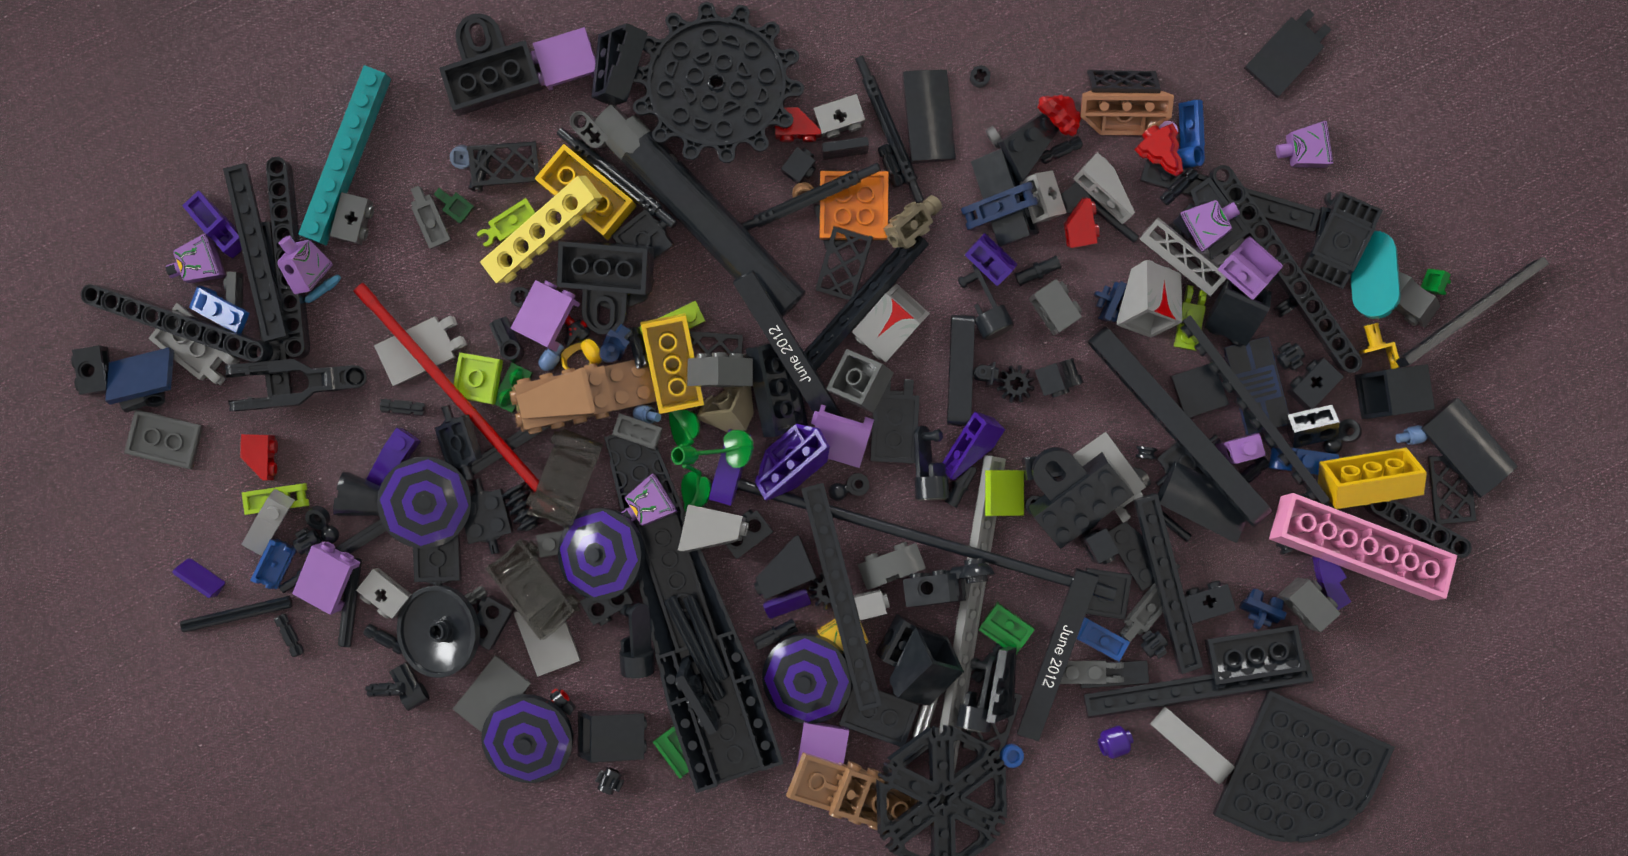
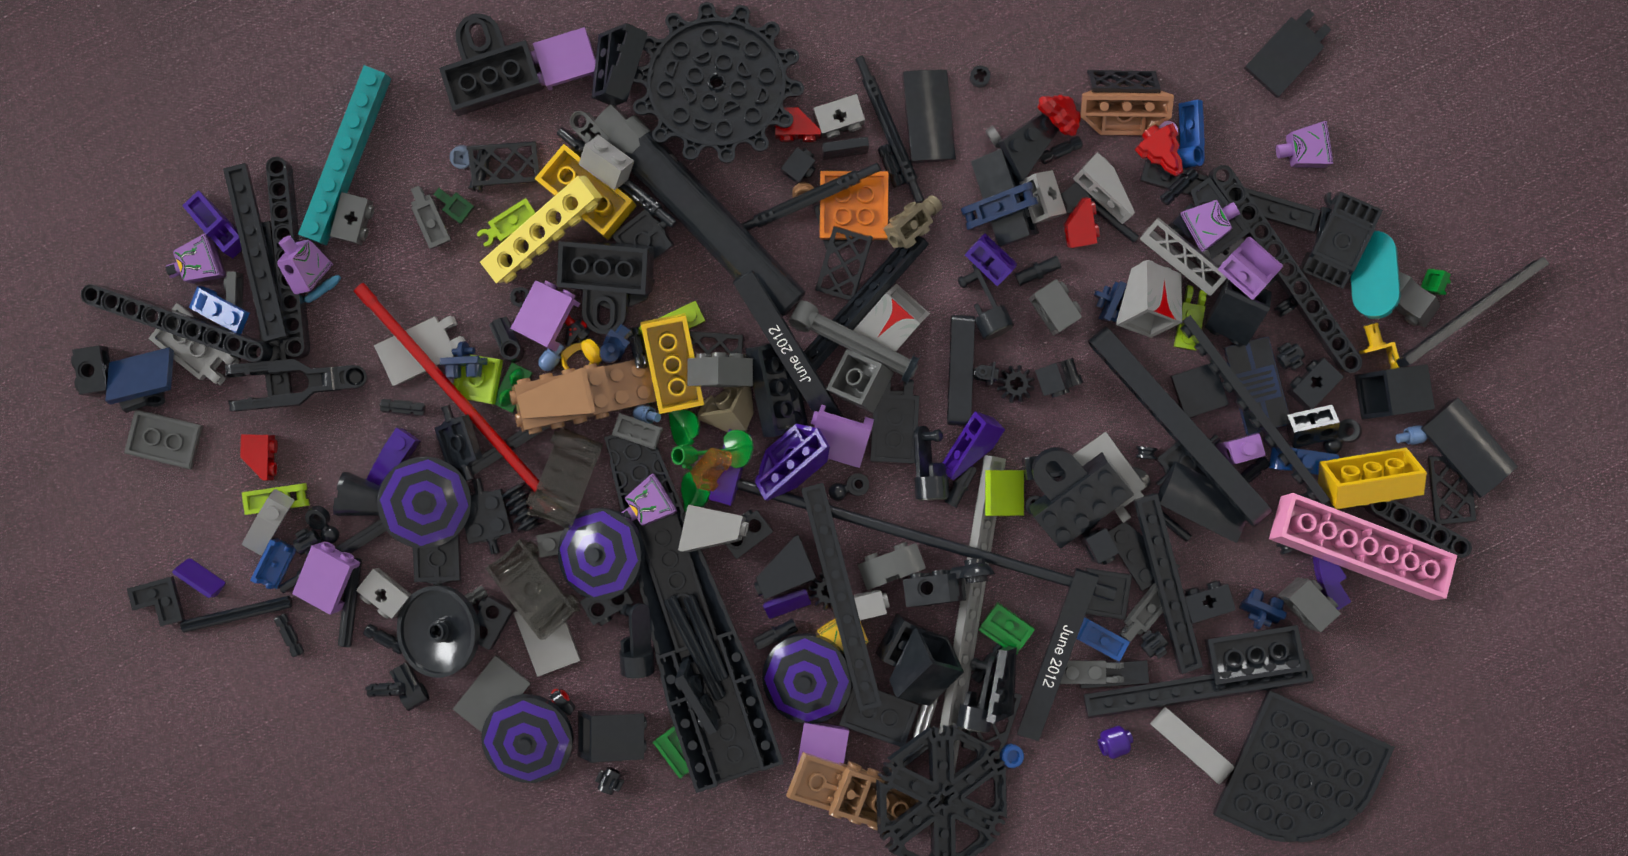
(163, 595): none -> black plate
(472, 363): none -> dark blue hips
(606, 162): none -> light grey brick
(711, 468): none -> clear orange leg
(806, 318): none -> dark grey piece

